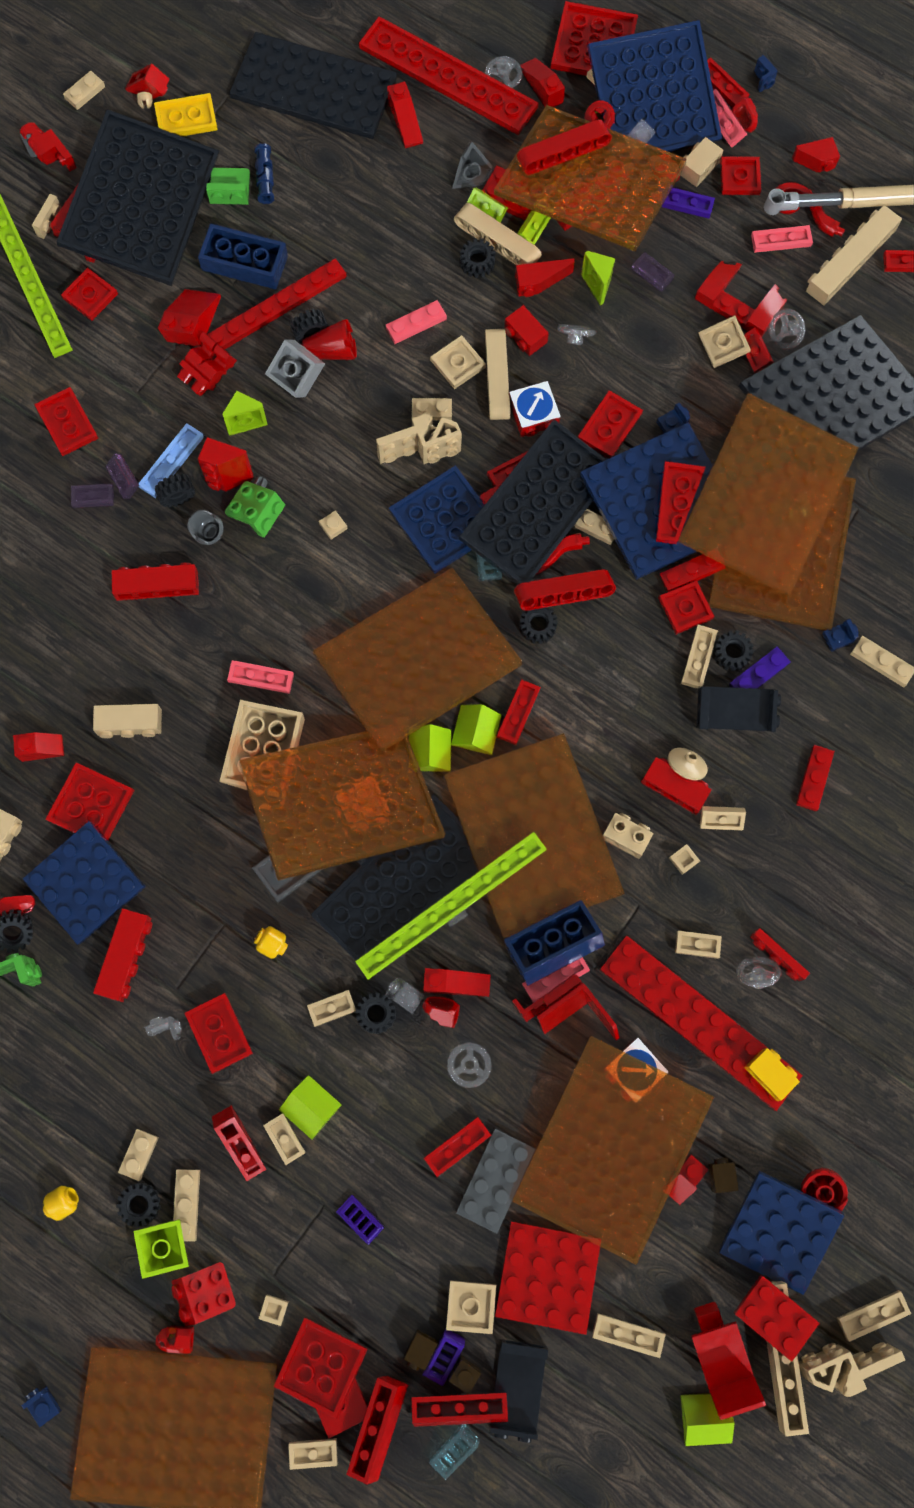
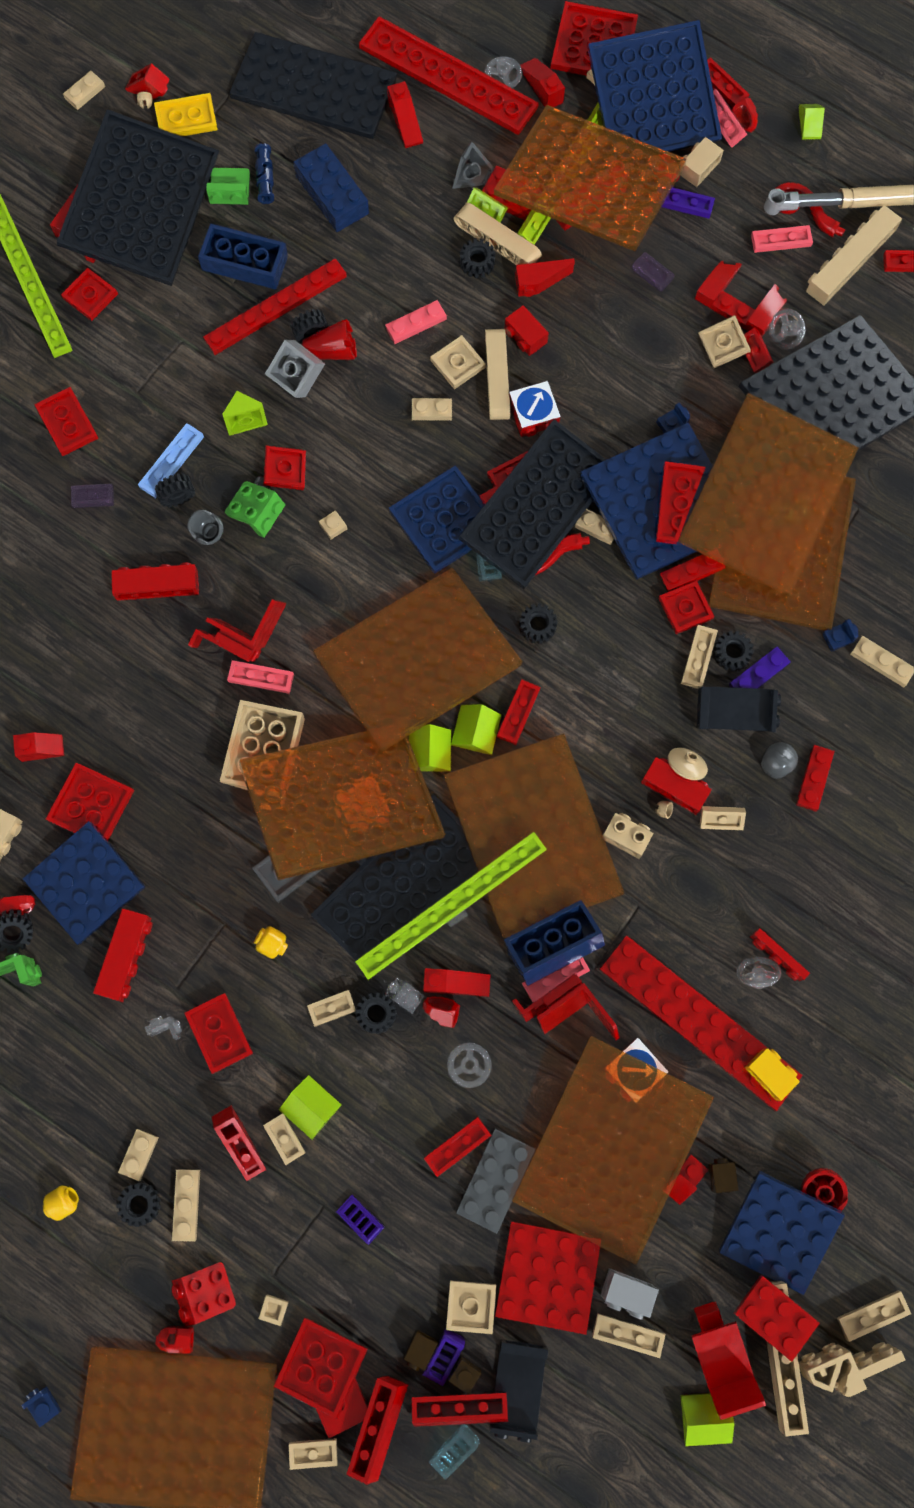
(45, 146): red plate -> none
(46, 215): tan plate -> none
(122, 476): clear purple plate -> none
(127, 720): tan brick -> none
(160, 1248): lime slope -> none
(188, 317): red slope -> none
(203, 368): red hips -> none
(224, 465): red slope -> none
(238, 641): none -> red piece
(284, 467): none -> red plate
(331, 187): none -> dark blue brick
(423, 437): tan piece -> none
(564, 147): red beam -> none
(564, 589): red beam -> none
(575, 332): clear piece -> none
(597, 274): lime slope -> none
(601, 107): red gear -> none
(610, 424): red plate -> none
(629, 1293): none -> light grey brick
(642, 131): clear bracket -> none
(665, 809): none -> tan hinge
(684, 859): tan plate -> none
(698, 944): tan plate -> none
(740, 175): red plate -> none
(765, 72): dark blue bracket -> none
(779, 760): none -> dark grey hair
(811, 120): none -> lime slope
(817, 155): red slope -> none

